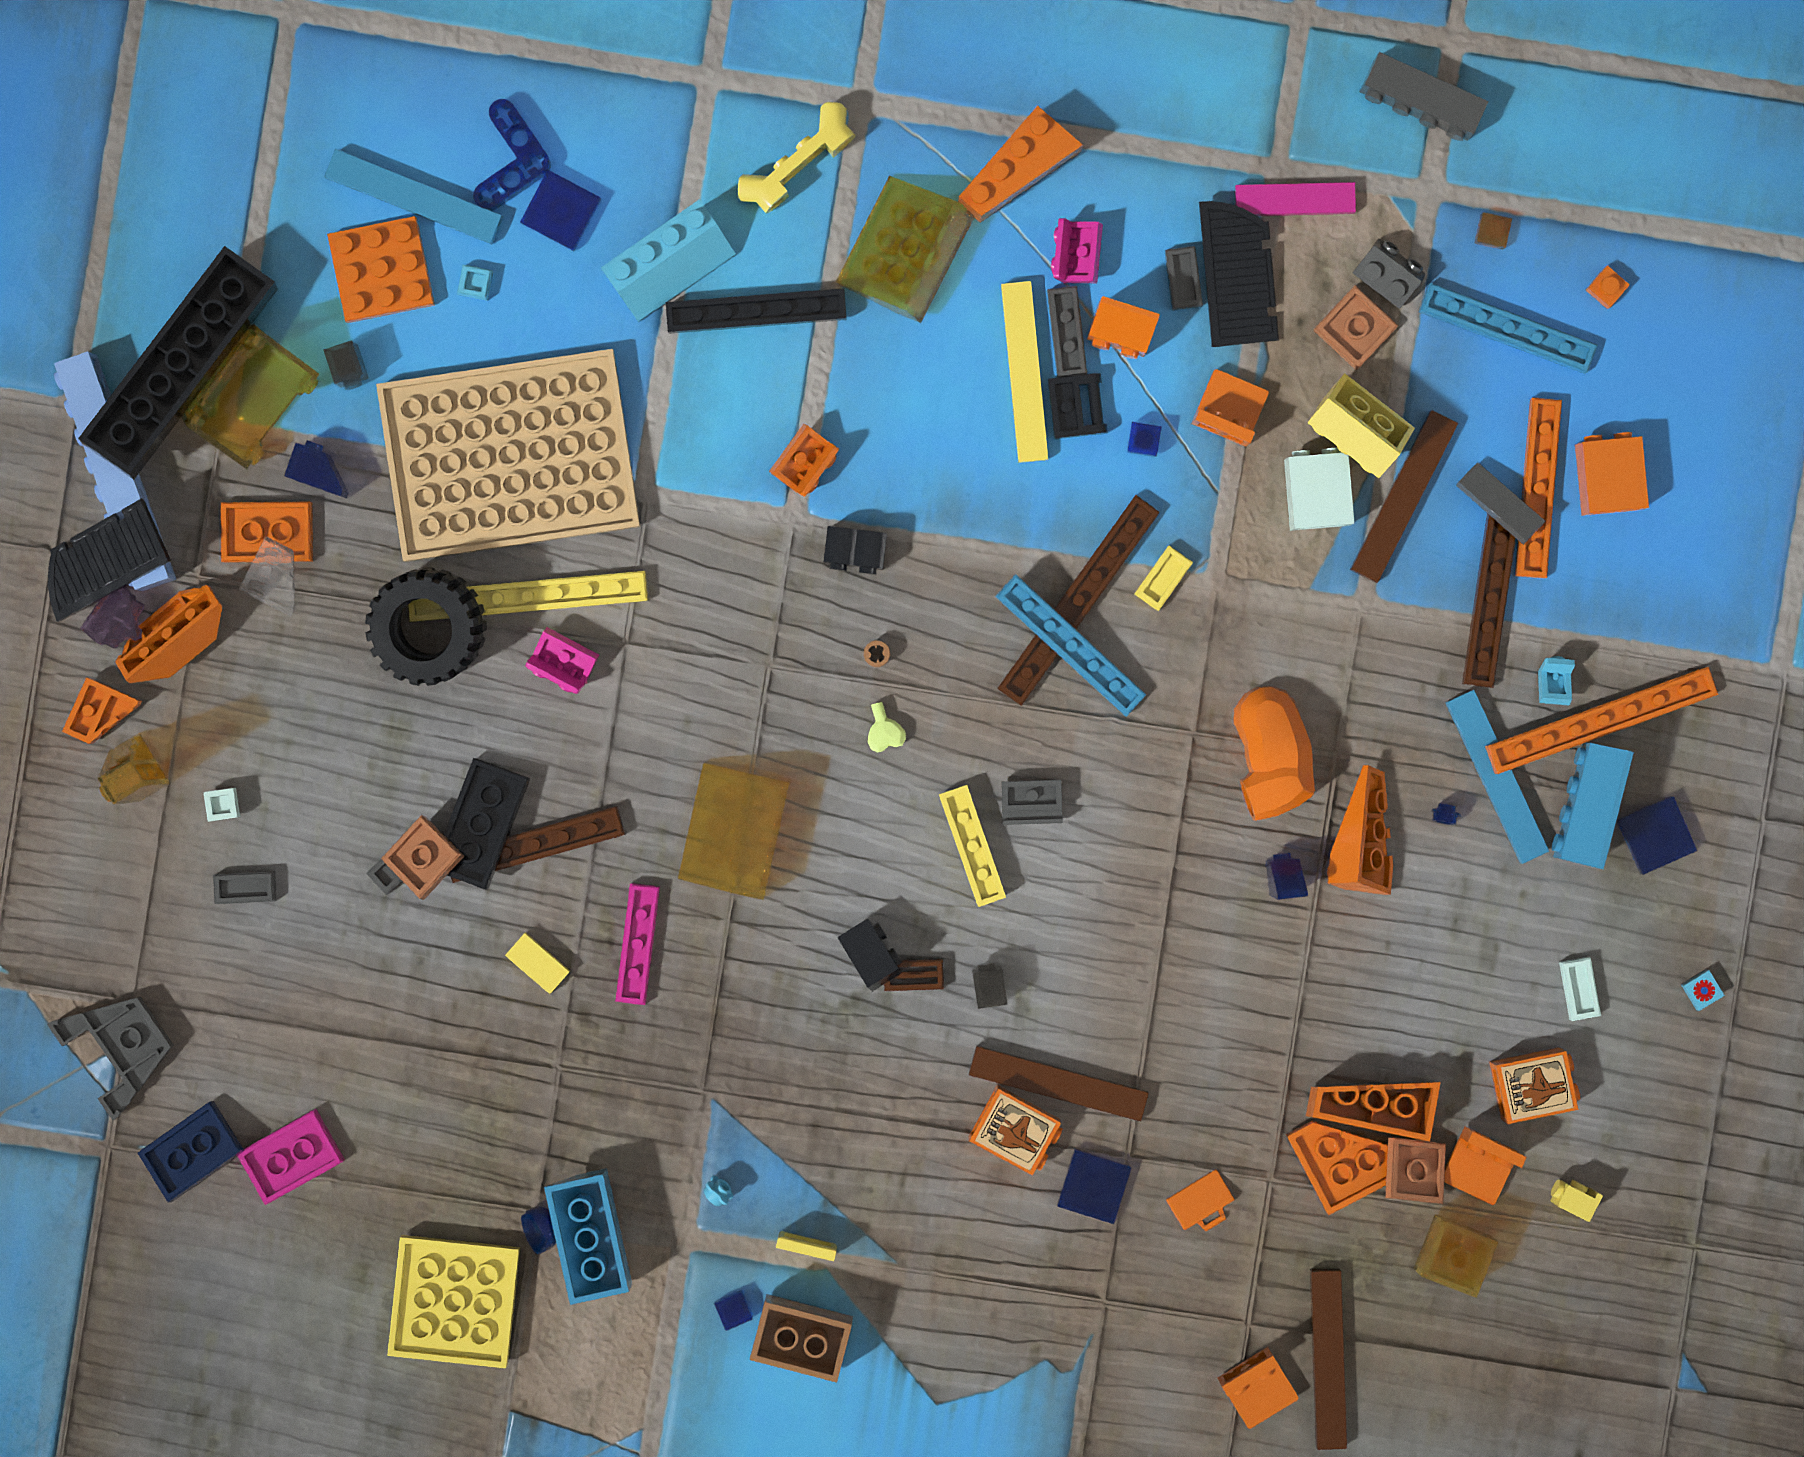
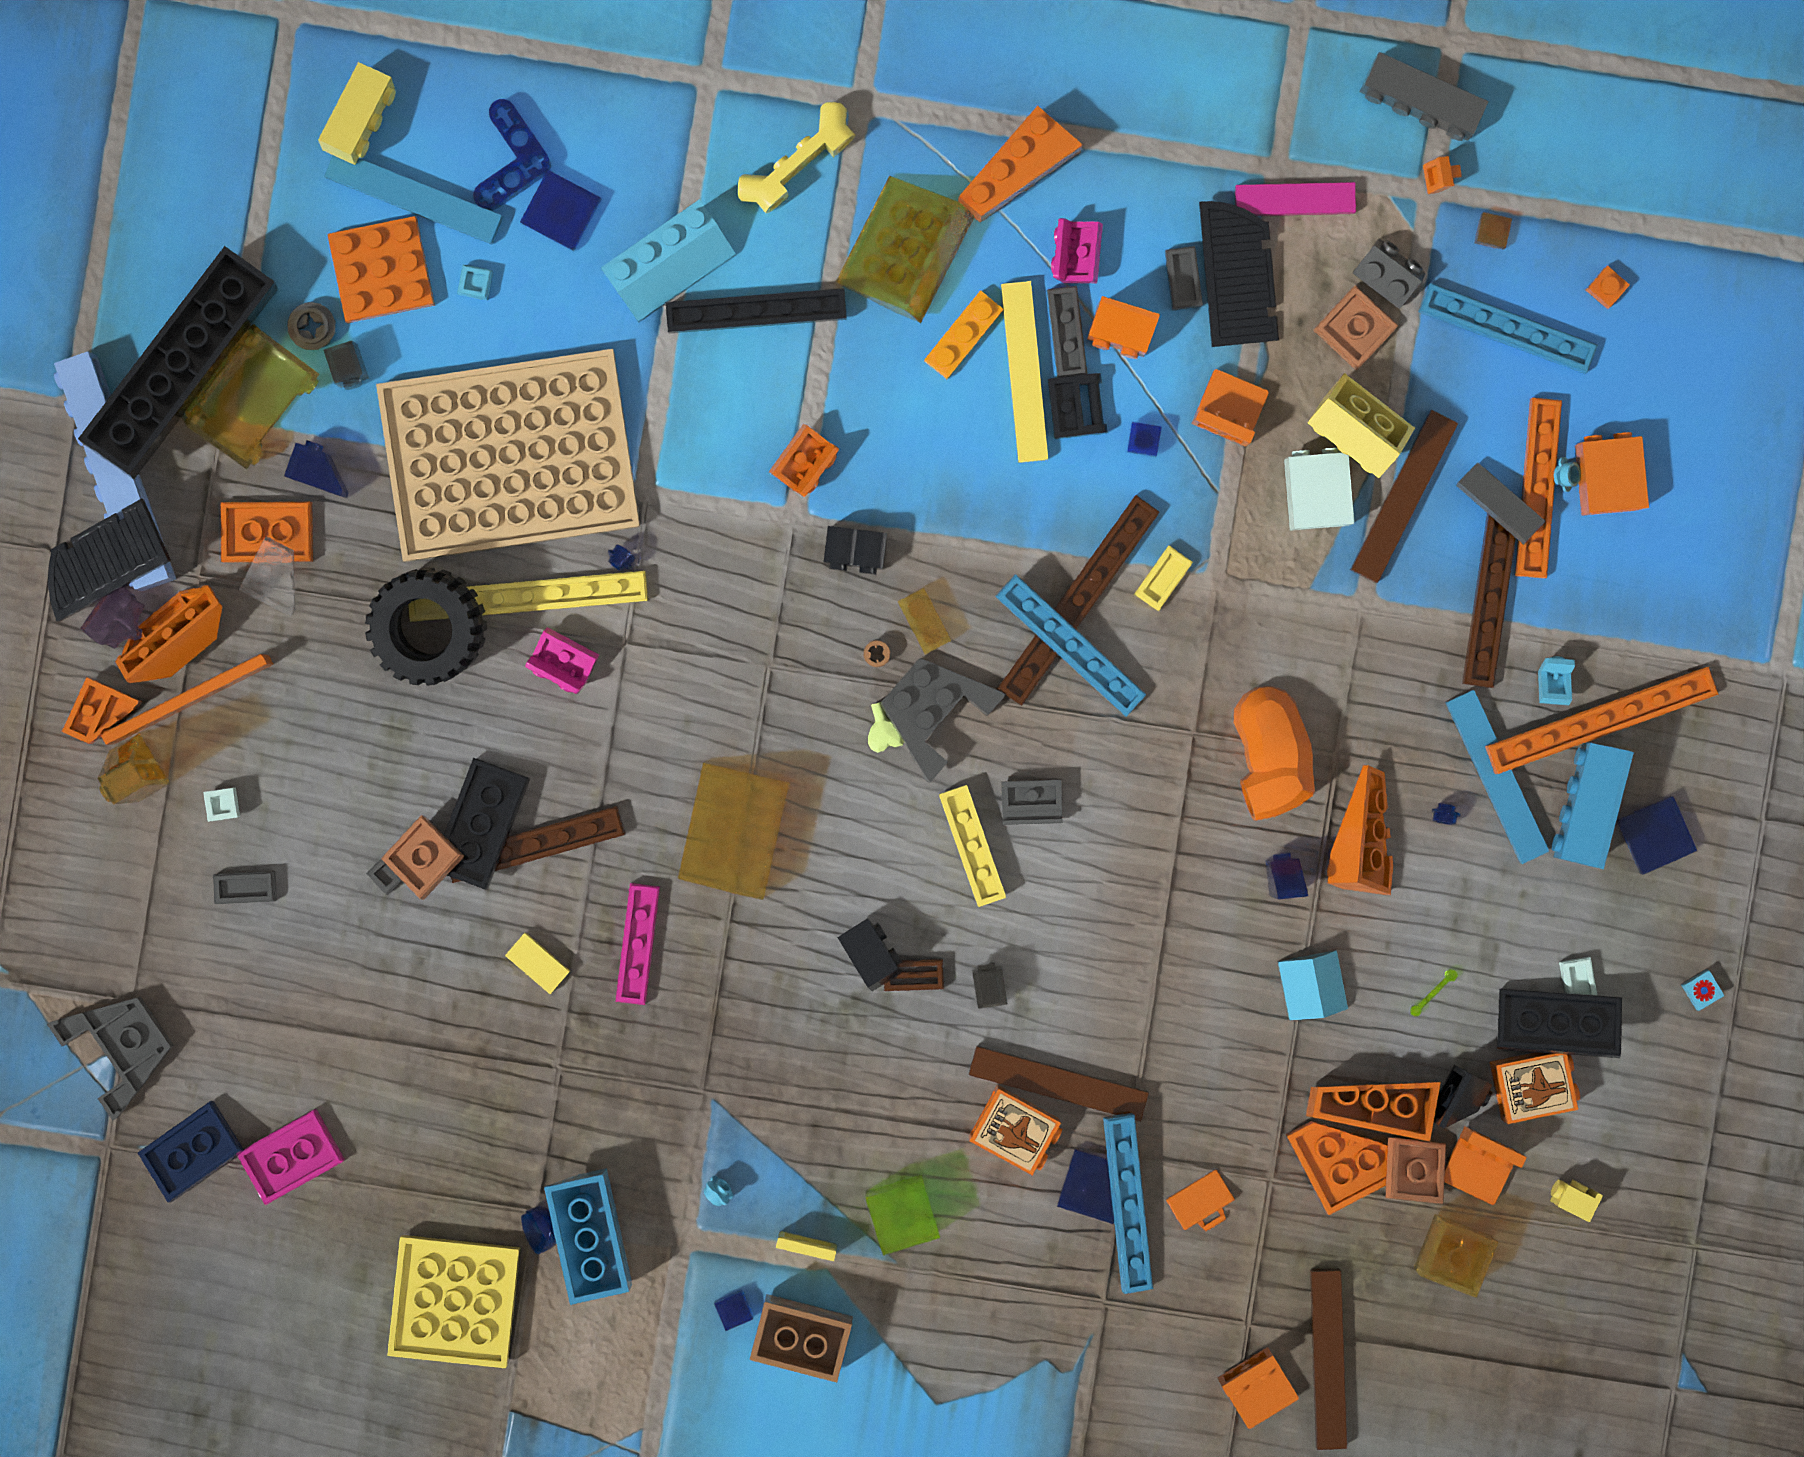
(187, 699): none -> orange tile
(300, 319): none -> dark grey gear
(357, 114): none -> light yellow brick
(621, 558): none -> clear blue plate
(902, 1214): none -> clear neon green brick
(924, 621): none -> clear yellow plate
(924, 700): none -> dark grey wing
(963, 335): none -> light orange plate
(1128, 1203): none -> dark azure tile
(1313, 986): none -> medium azure slope
(1440, 174): none -> orange tile
(1450, 975): none -> clear neon green hinge
(1460, 1097): none -> black slope
(1559, 1023): none -> black tile
(1567, 474): none -> medium azure plate

